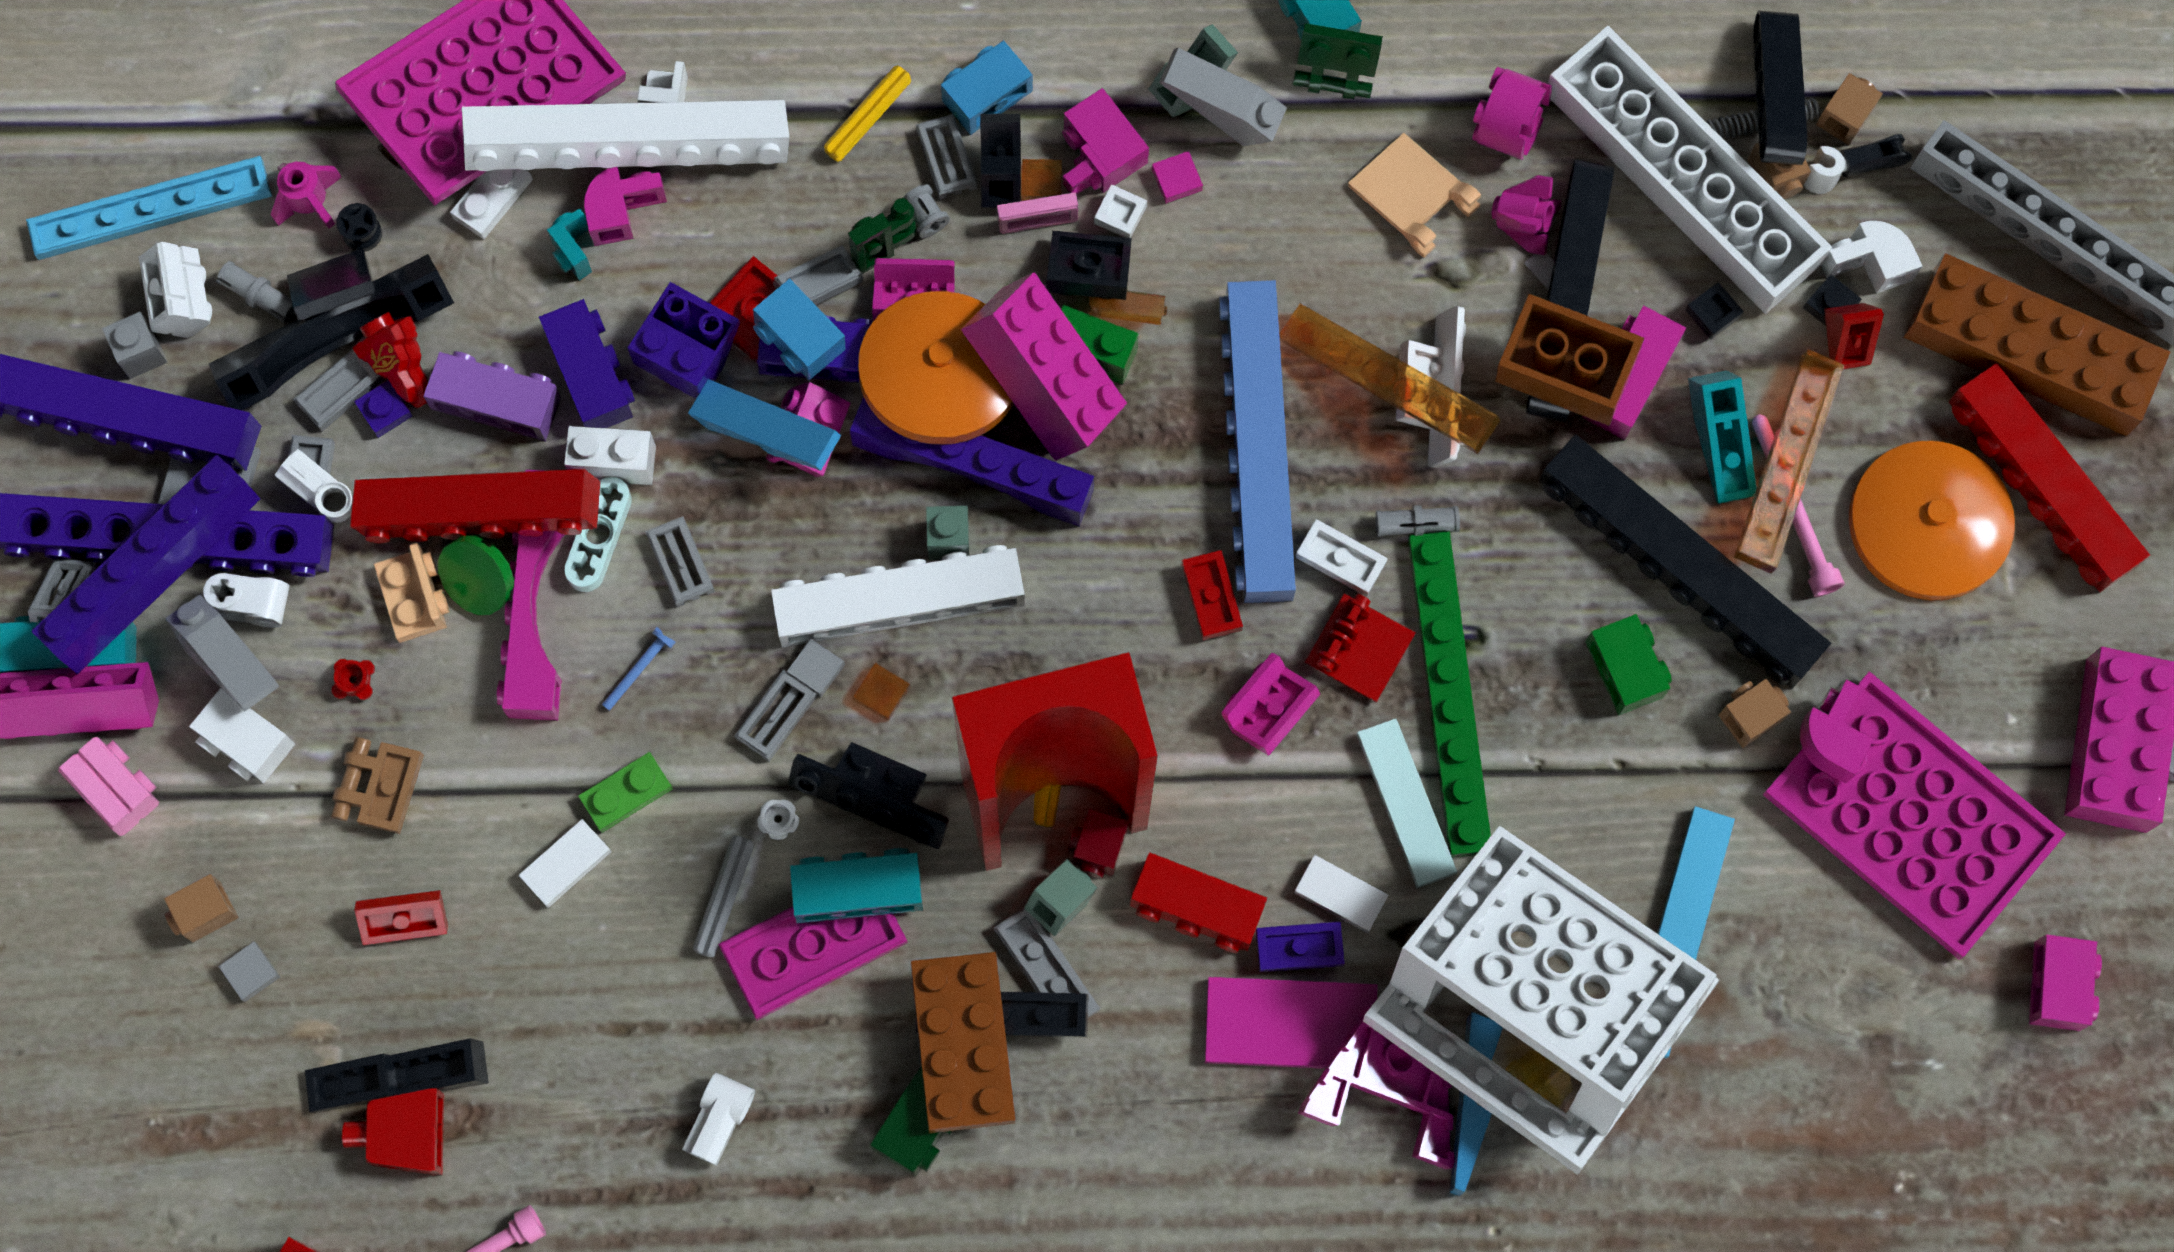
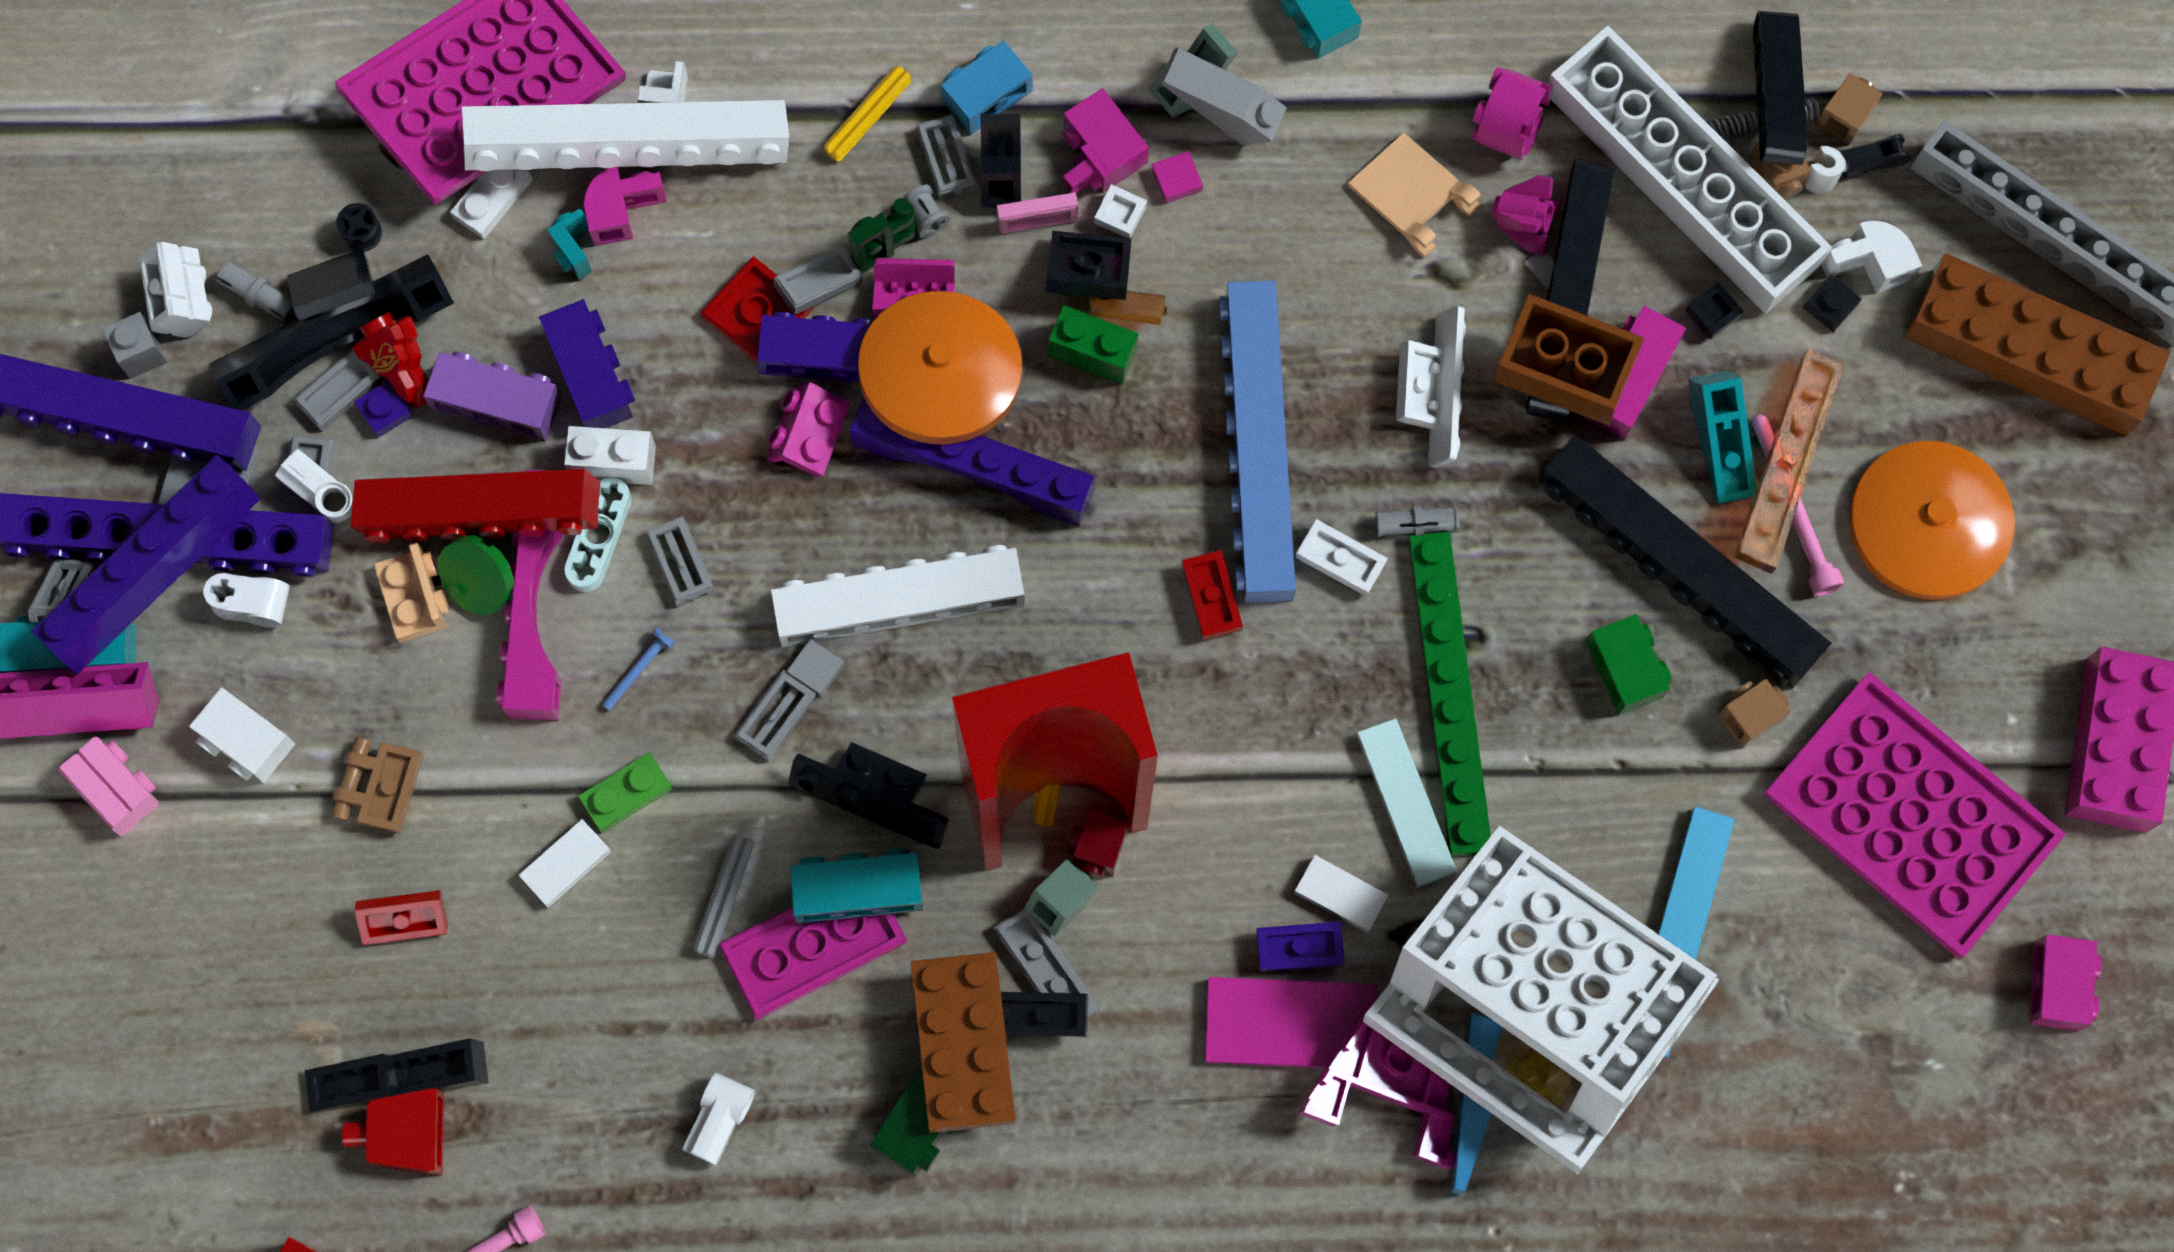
(148, 207): medium azure tile -> none
(199, 909): medium nougat brick -> none
(221, 652): light grey slope -> none
(249, 971): light grey tile -> none
(303, 191): dark pink brick -> none
(344, 670): red plate -> none
(684, 340): dark purple slope -> none
(764, 425): dark azure slope -> none
(778, 808): white plate -> none
(798, 330): dark azure brick -> none
(881, 692): clear orange tile -> none
(947, 531): sand green brick -> none
(1041, 178): clear orange tile -> none
(1044, 366): dark pink brick -> none
(1197, 903): red brick -> none
(1269, 704): dark pink bracket -> none
(1337, 51): dark green plate -> none
(1360, 647): red hinge -> none
(1389, 378): clear orange plate -> none
(1831, 742): dark pink brick -> none
(1853, 333): red slope -> none
(2047, 478): red brick -> none

